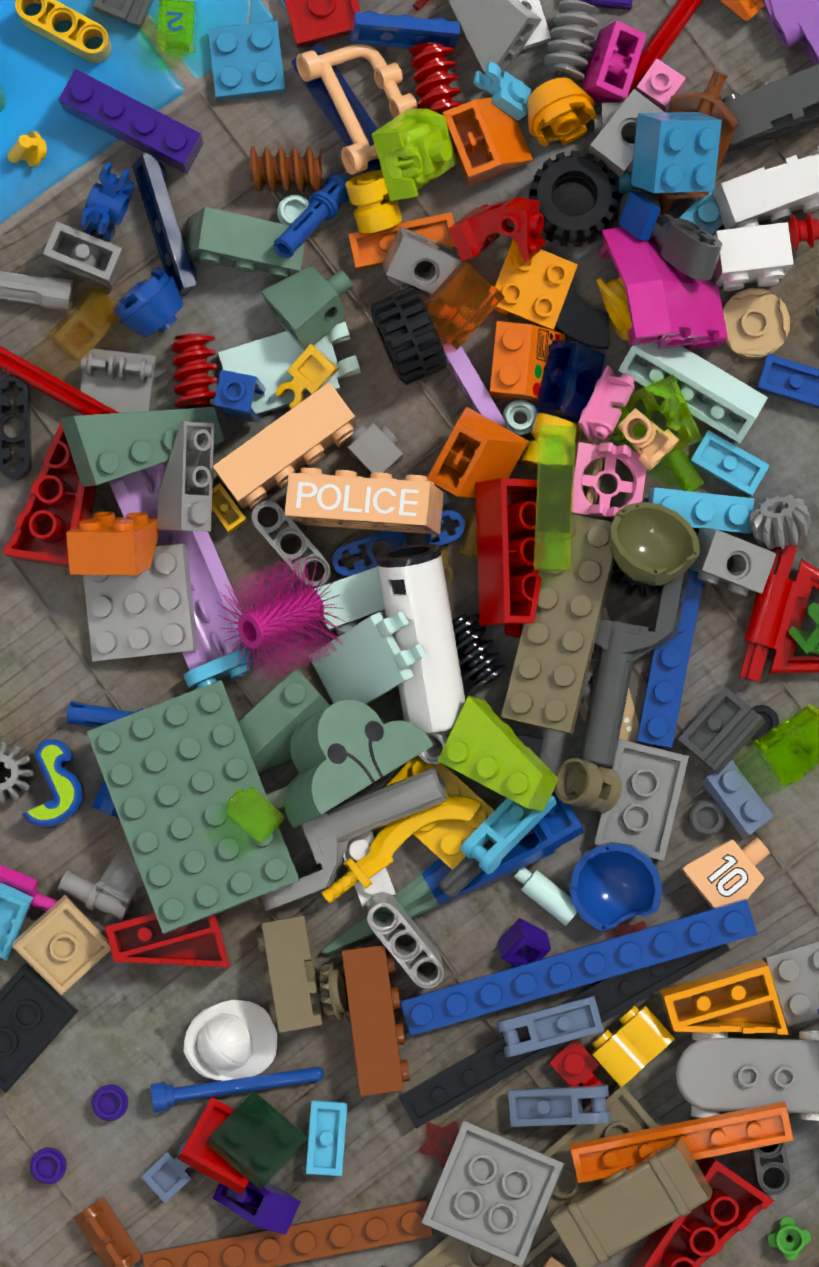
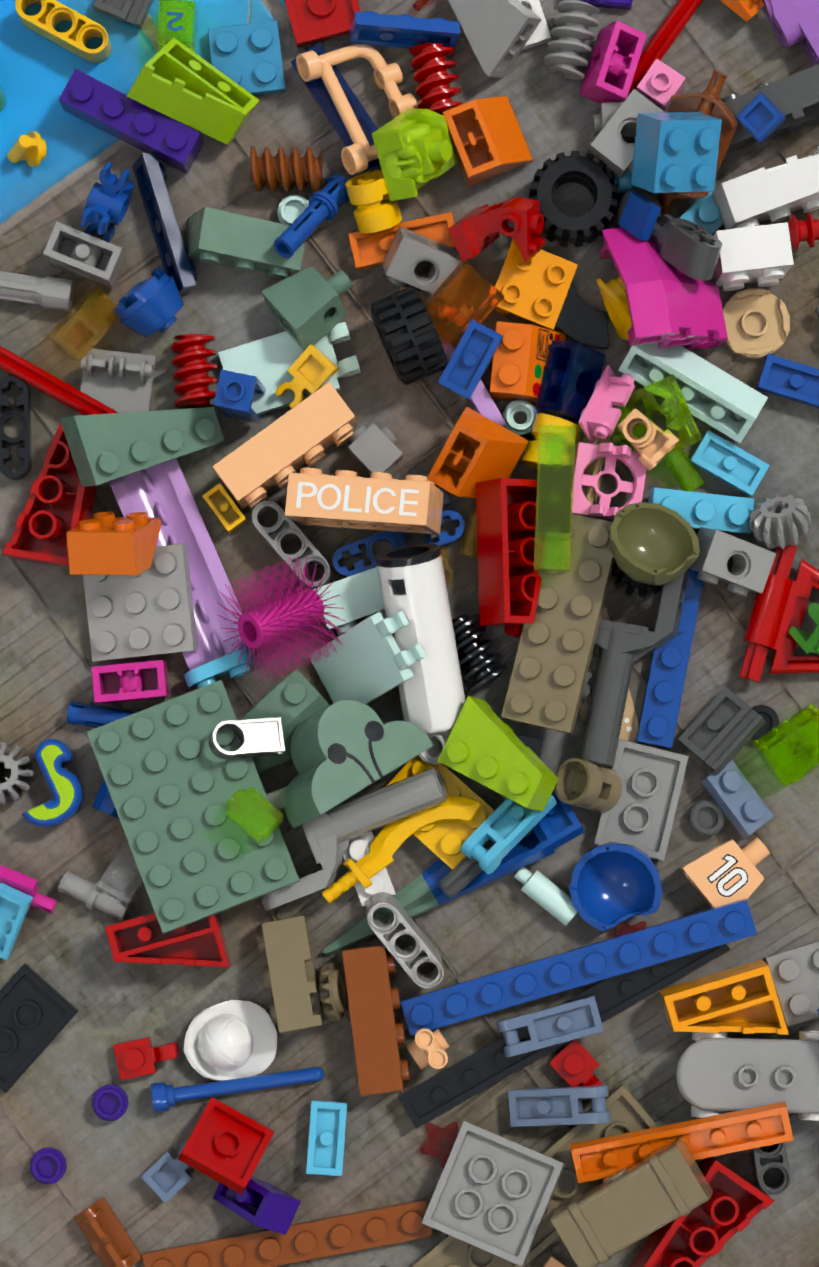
(62, 945): tan tile -> none
(130, 682): none -> dark pink brick
(139, 1057): none -> red plate
(187, 481): light grey slope -> none
(193, 92): none -> lime wedge
(256, 738): none -> piece
(257, 1140): clear green plate -> none
(429, 1049): none -> light nougat plate
(470, 359): none -> blue plate
(507, 91): medium azure plate -> none
(523, 943): dark purple slope -> none
(559, 111): light orange cone -> none
(631, 1044): yellow brick -> none
(760, 118): none -> blue tile
(790, 1249): bright green plate -> none

